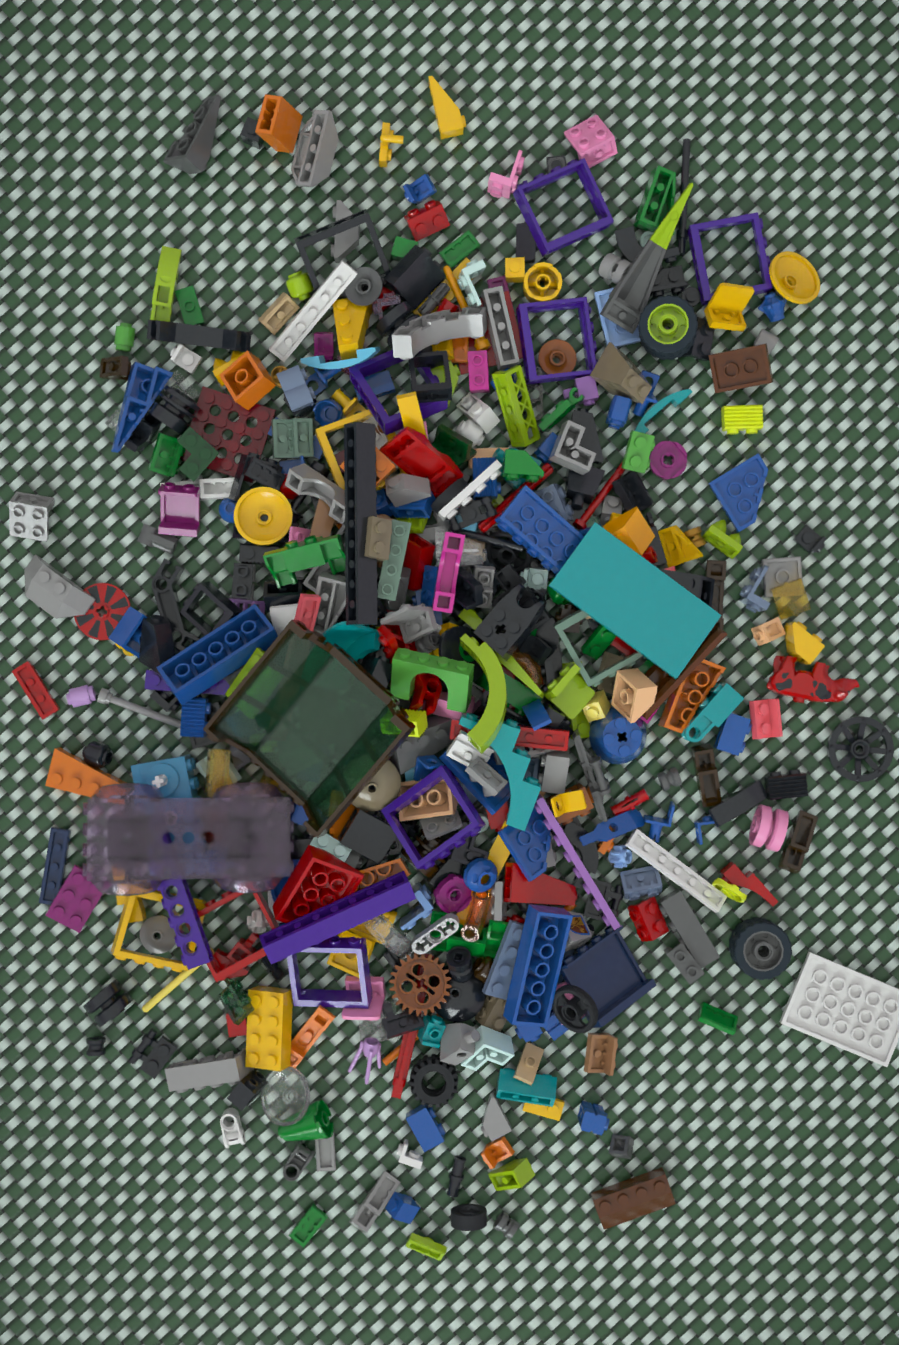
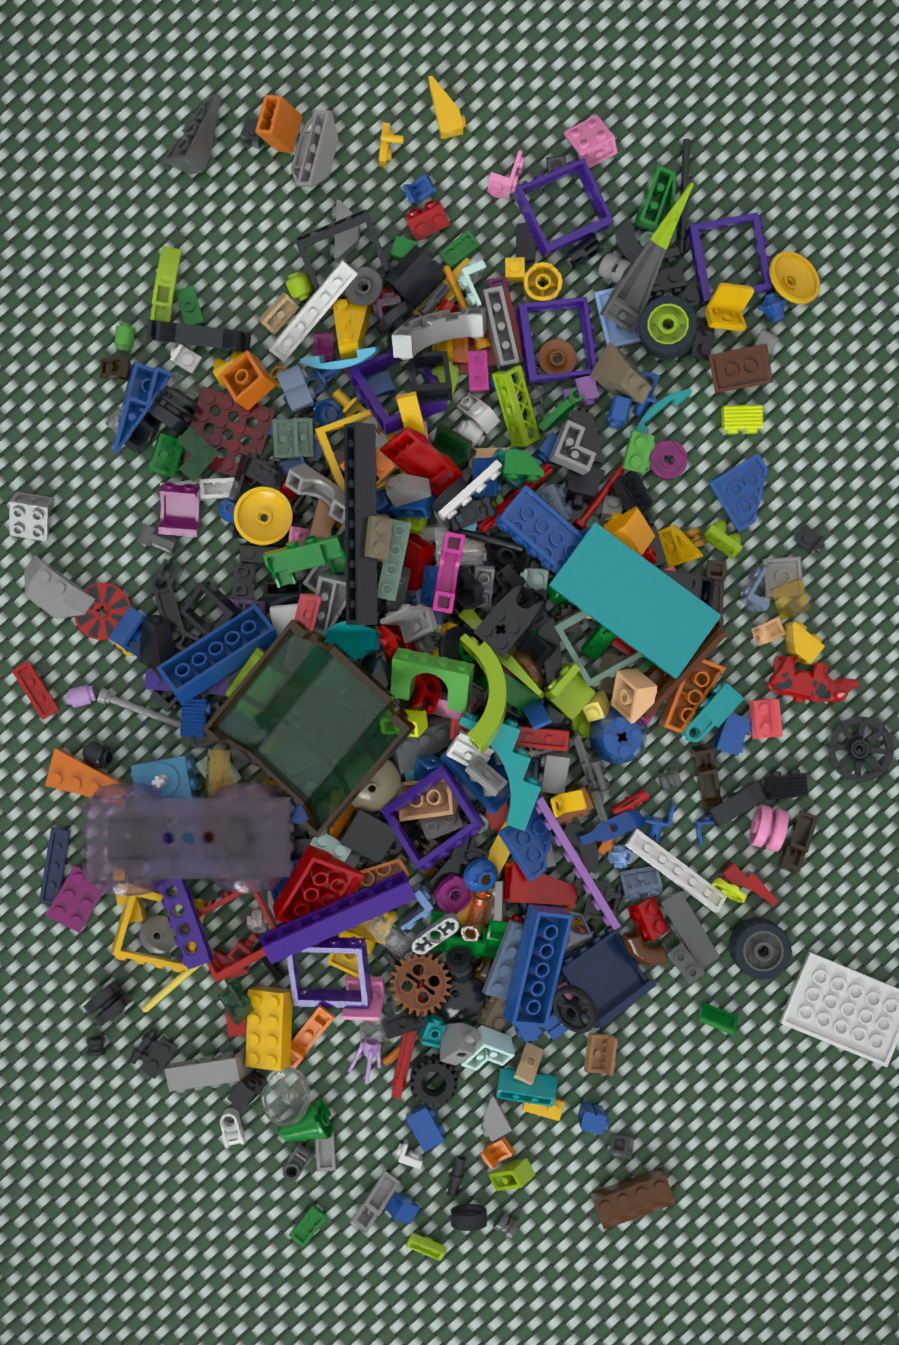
(584, 251): none -> black arm
(641, 951): none -> reddish brown cylinder

